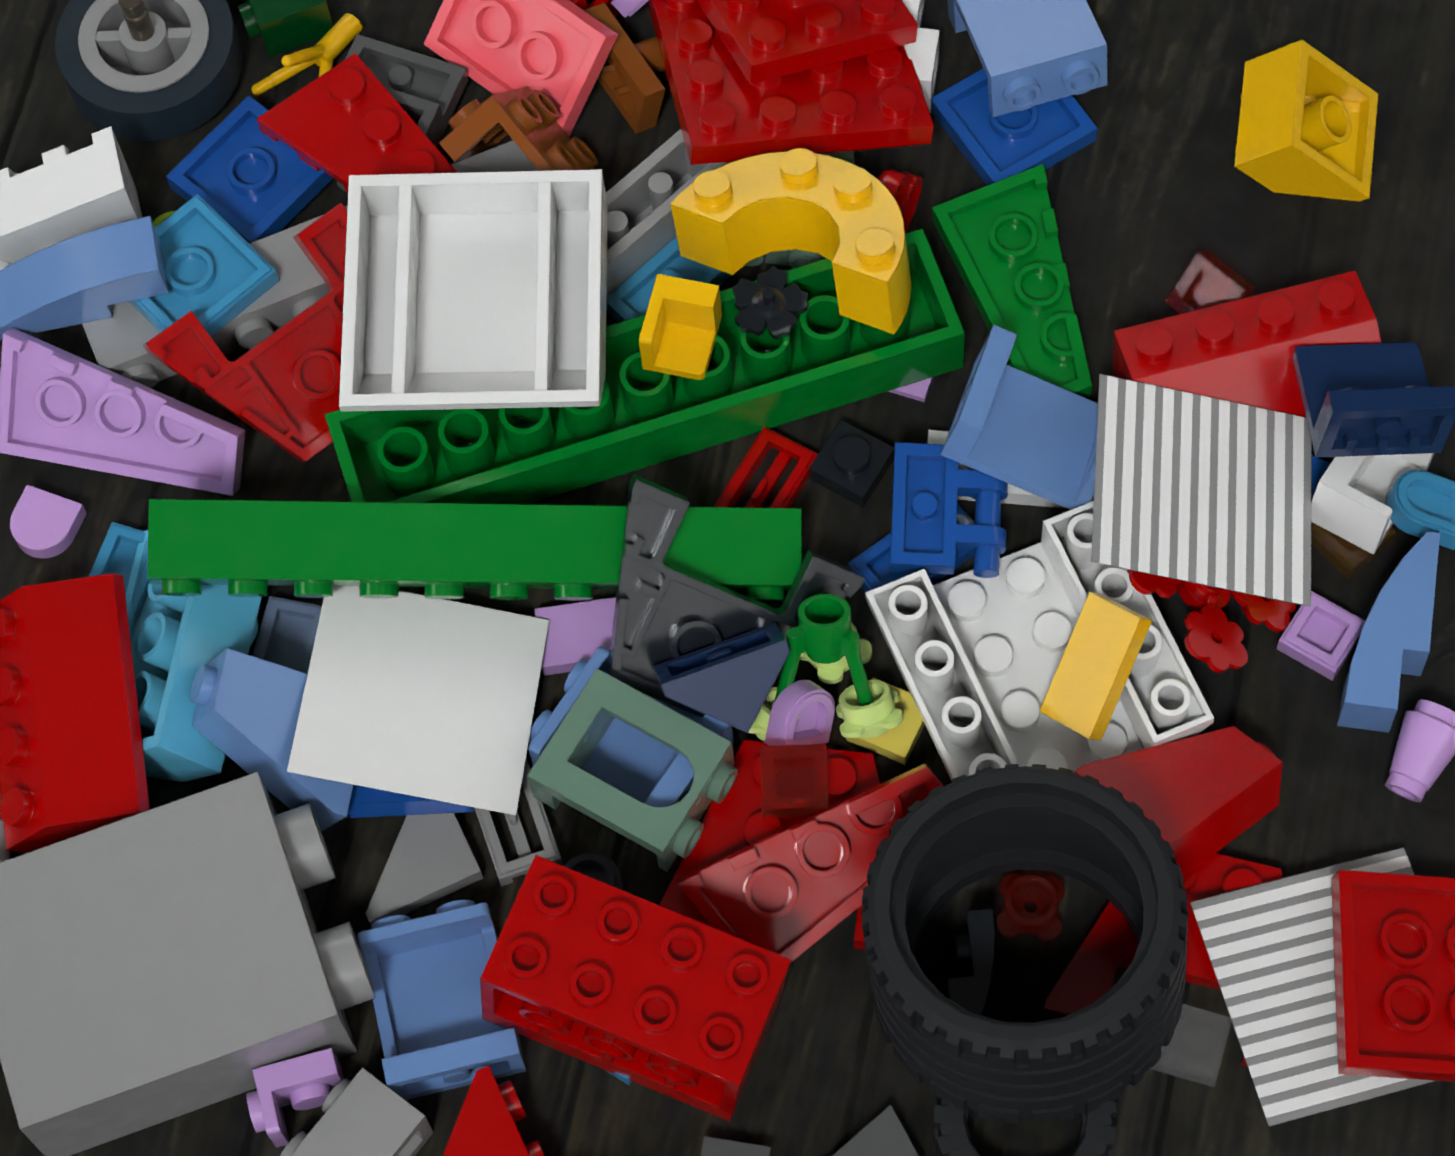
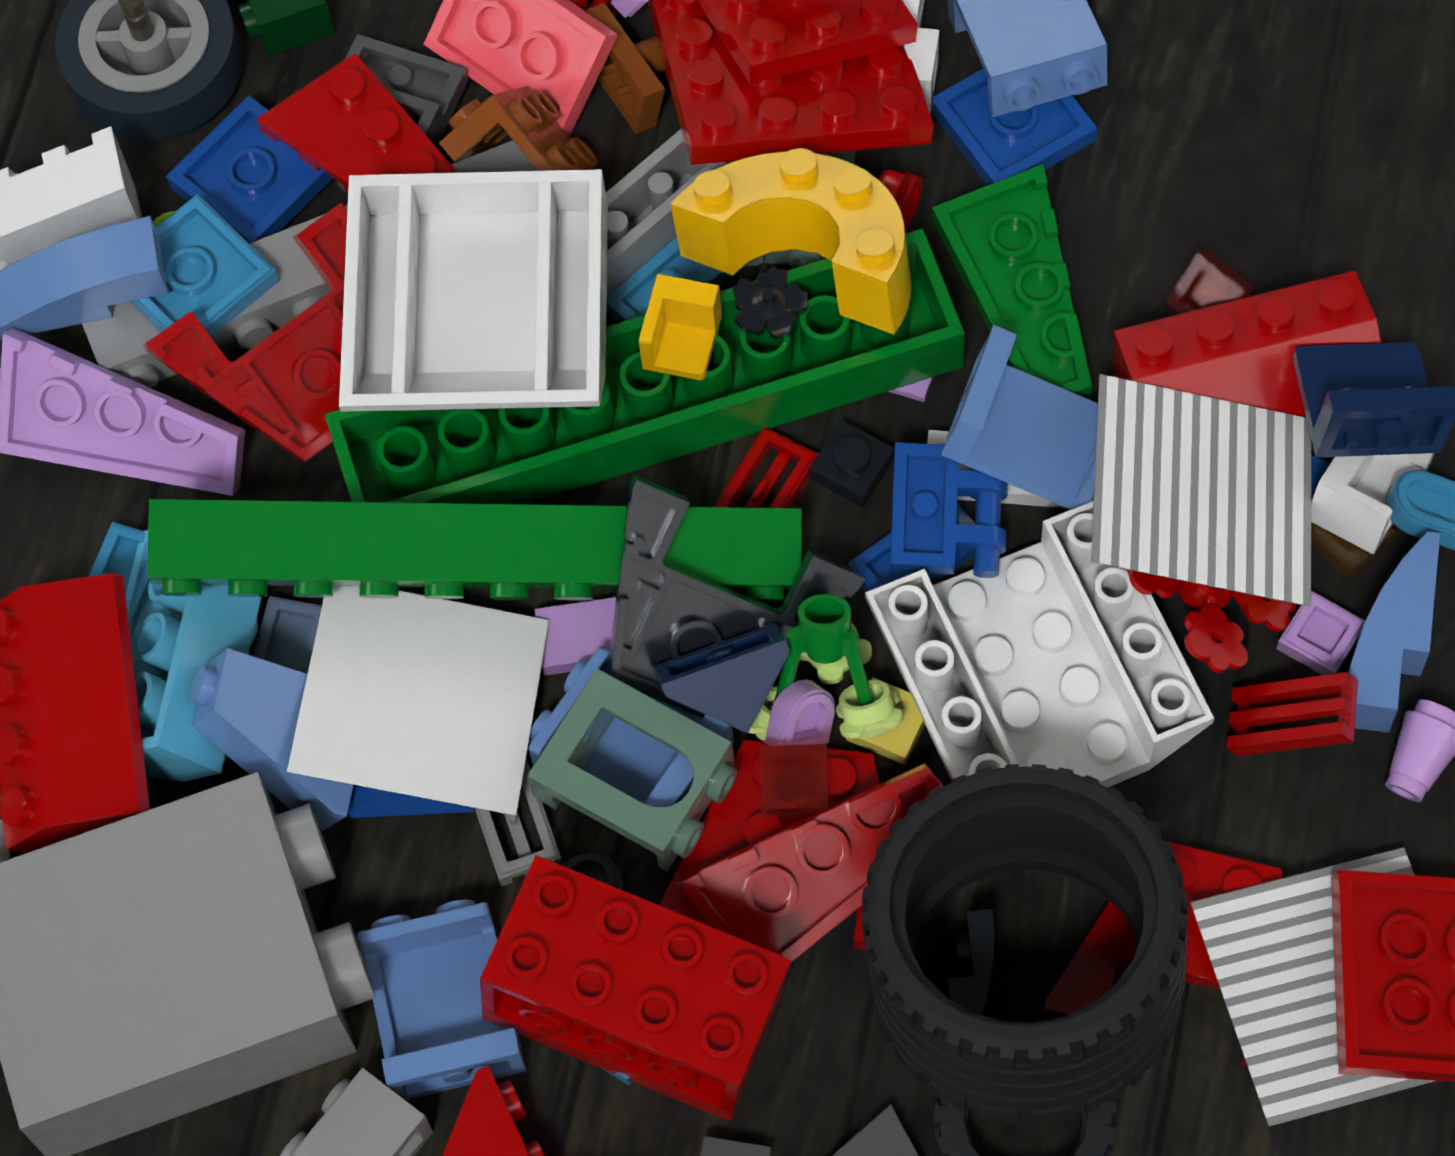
(45, 522): lavender tile -> none
(294, 1082): lavender bracket -> none
(320, 54): yellow plant -> none
(424, 865): light grey tile -> none
(1030, 888): clear red plate -> none
(1095, 666): yellow tile -> none
(1196, 1046): clear tile -> none
(1197, 789): red slope -> none
(1291, 691): none -> red tile
(1306, 125): yellow slope -> none

